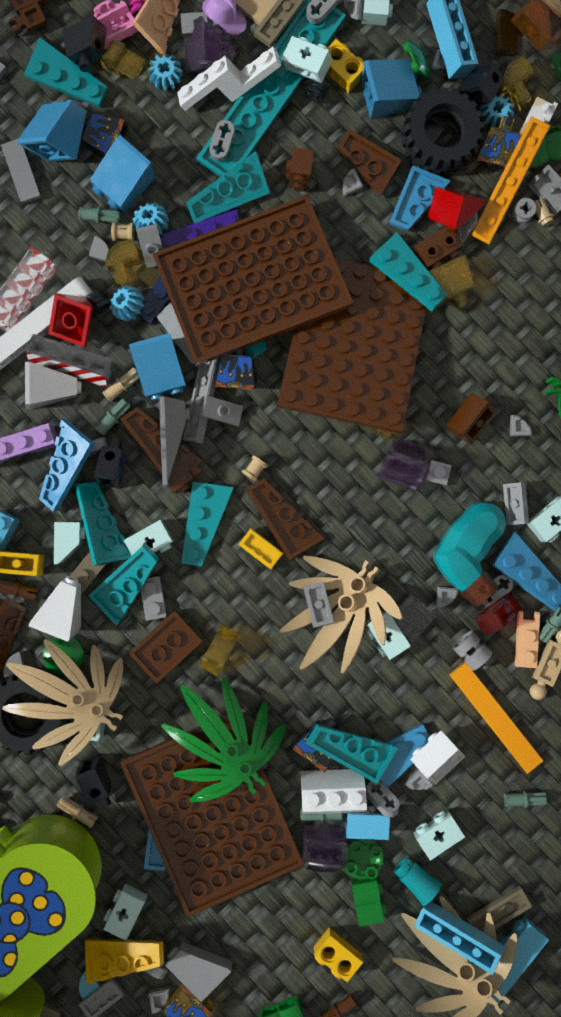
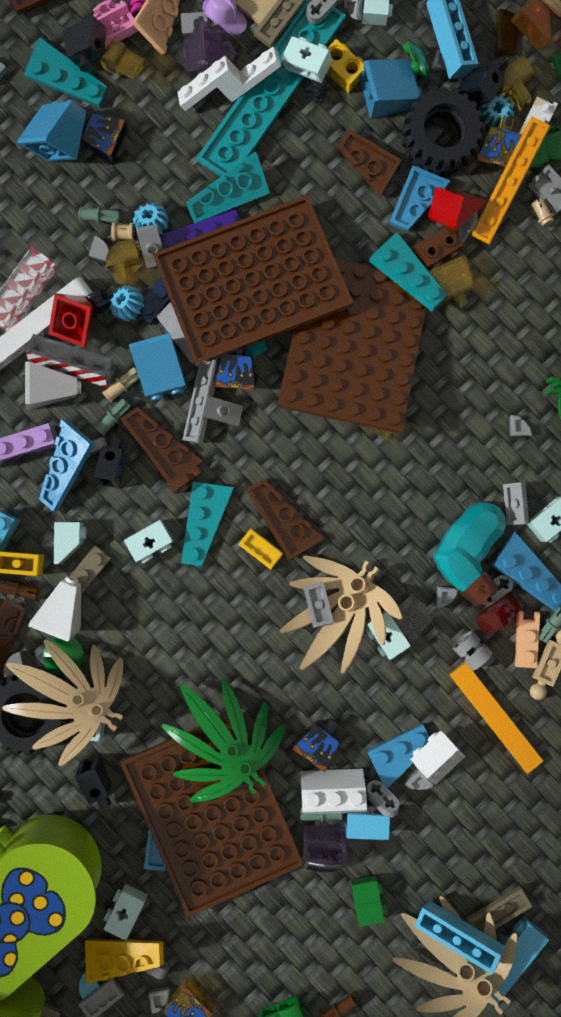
(21, 171): light grey tile -> none
(31, 18): reddish brown plate -> none
(77, 811): tan axle -> none
(102, 534): teal wing -> none
(122, 175): dark azure slope -> none
(123, 585): teal wing -> none
(153, 599): light grey plate -> none
(159, 74): medium azure gear -> none
(165, 646): reddish brown plate -> none
(172, 425): light grey wedge -> none
(197, 968): light grey slope -> none
(219, 650): clear yellow brick -> none
(226, 142): light grey beam -> none
(254, 468): tan bush -> none
(300, 169): reddish brown brick -> none
(341, 951): yellow brick -> none
(351, 183): light grey tile -> none
(356, 752): teal wing -> none
(363, 859): green dish -> none
(404, 464): clear purple piece -> none
(417, 880): teal plant -> none
(433, 844): light aqua brick -> none
(438, 472): light grey plate -> none
(471, 418): reddish brown brick -> none
(519, 212): light grey wheel -> none
(525, 799): sand green axle -> none

